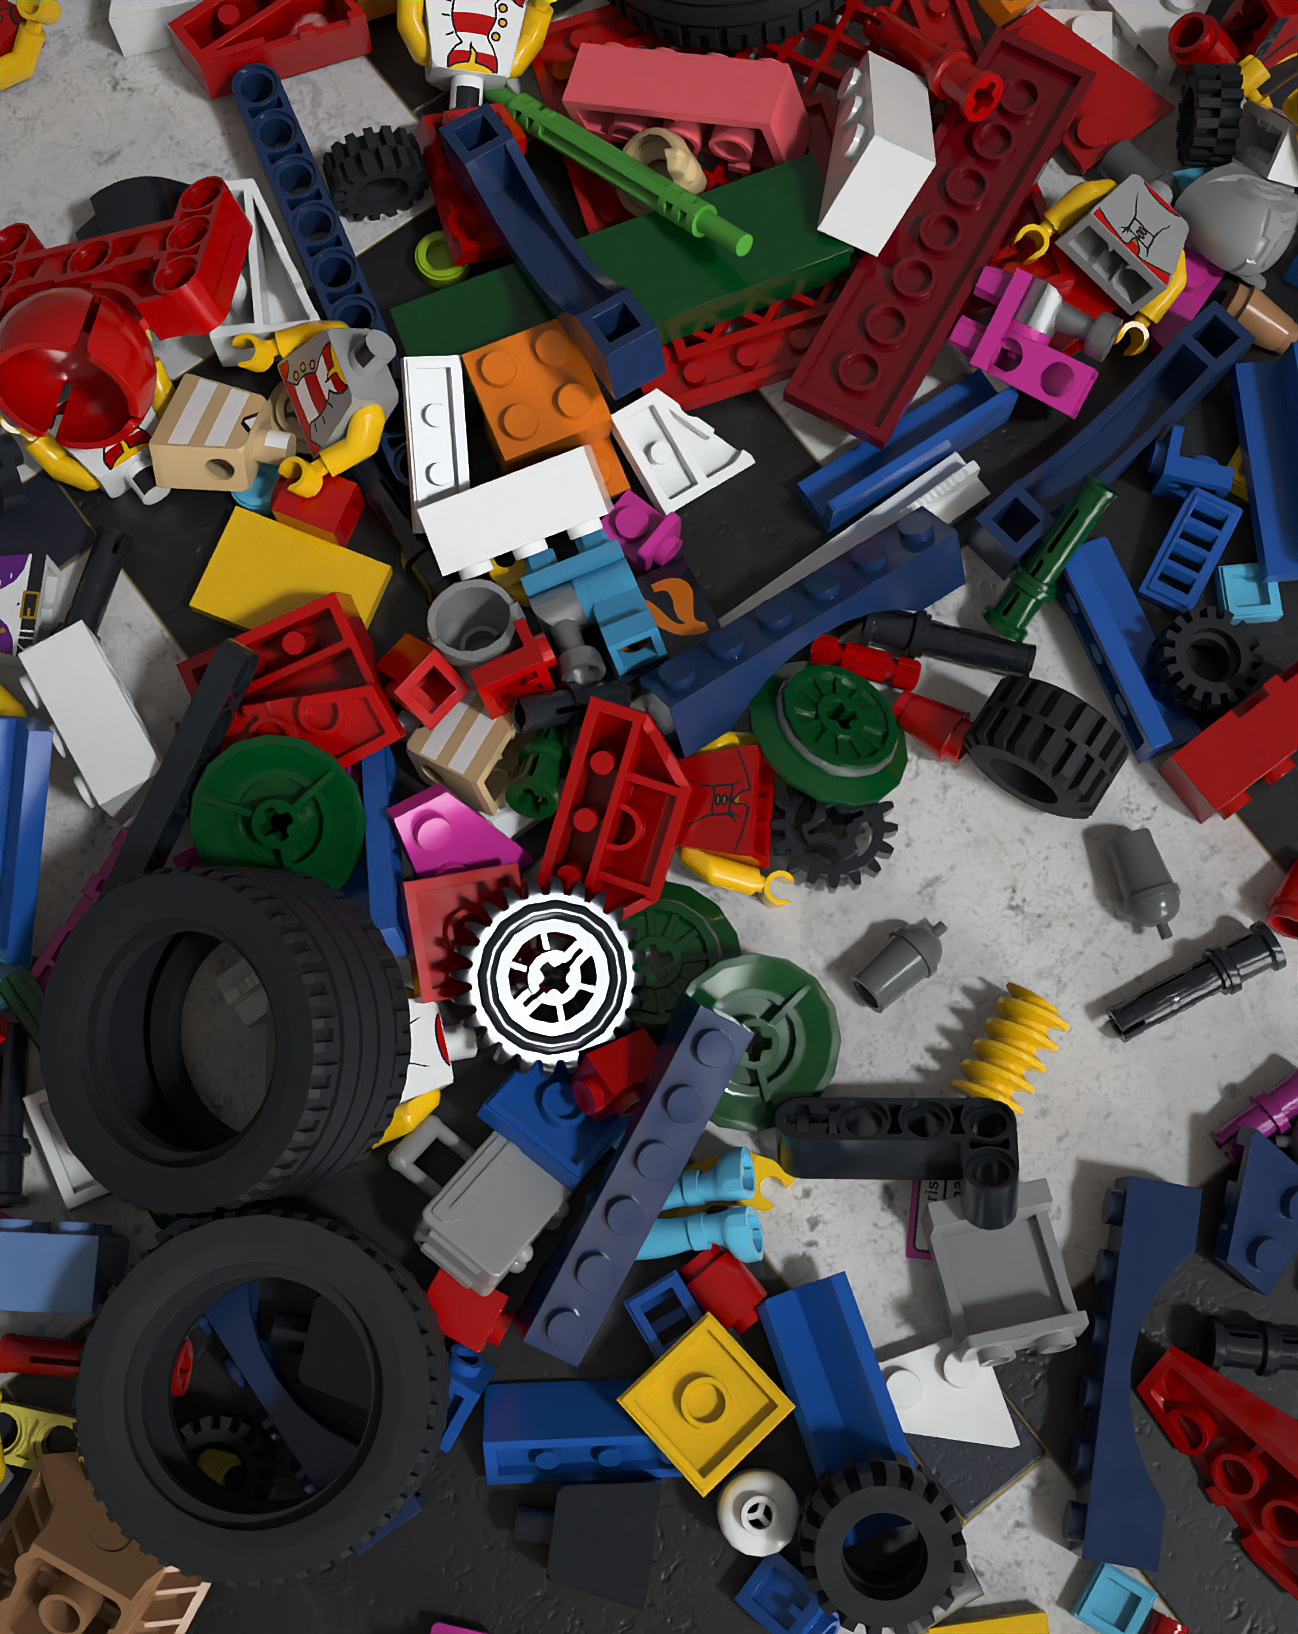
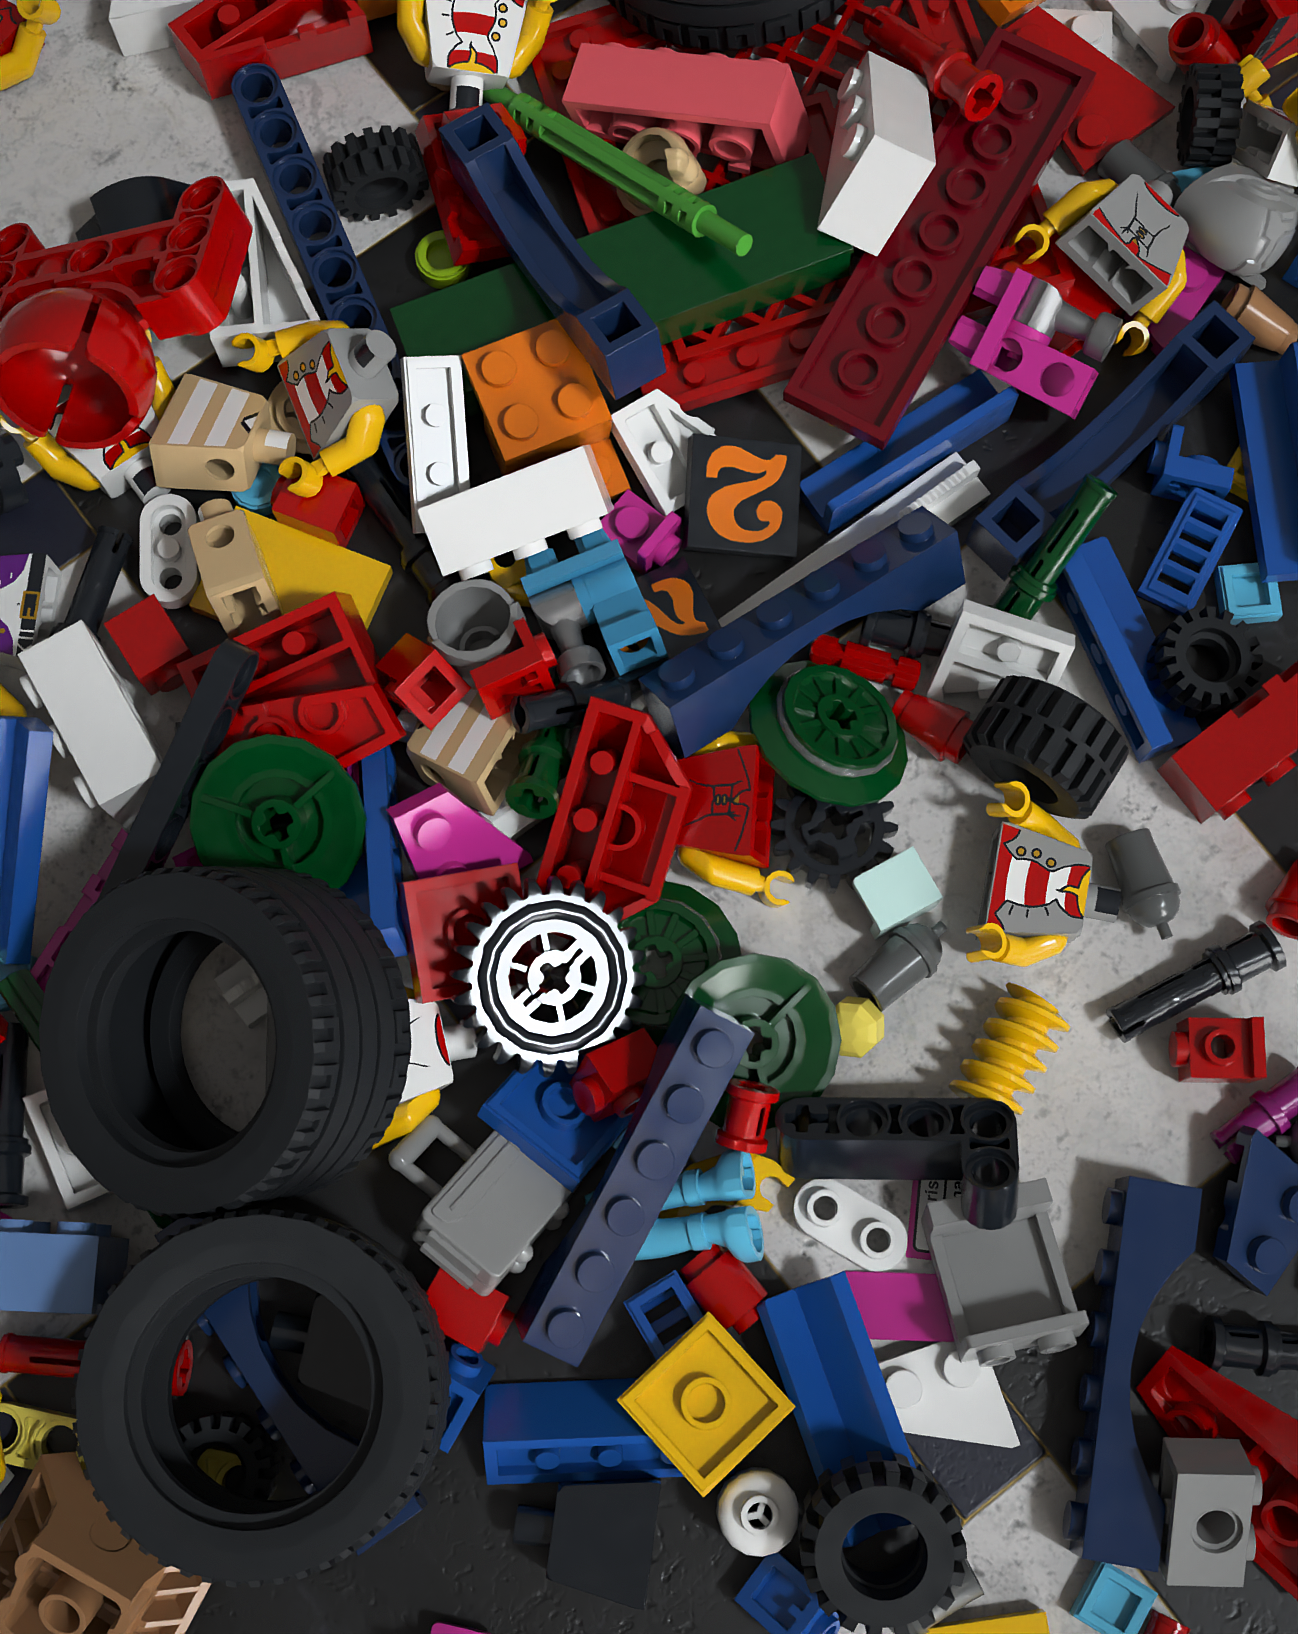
(150, 644): none -> red brick
(168, 554): none -> white plate
(230, 563): none -> tan torso
(742, 497): none -> black tile
(747, 1116): none -> red bush
(850, 1225): none -> white plate
(859, 1025): none -> light yellow tile
(896, 892): none -> light aqua panel
(901, 1306): none -> dark pink sticker
(997, 644): none -> white wing
(1035, 885): none -> torso
(1198, 1543): none -> light grey brick
(1243, 1050): none -> red brick

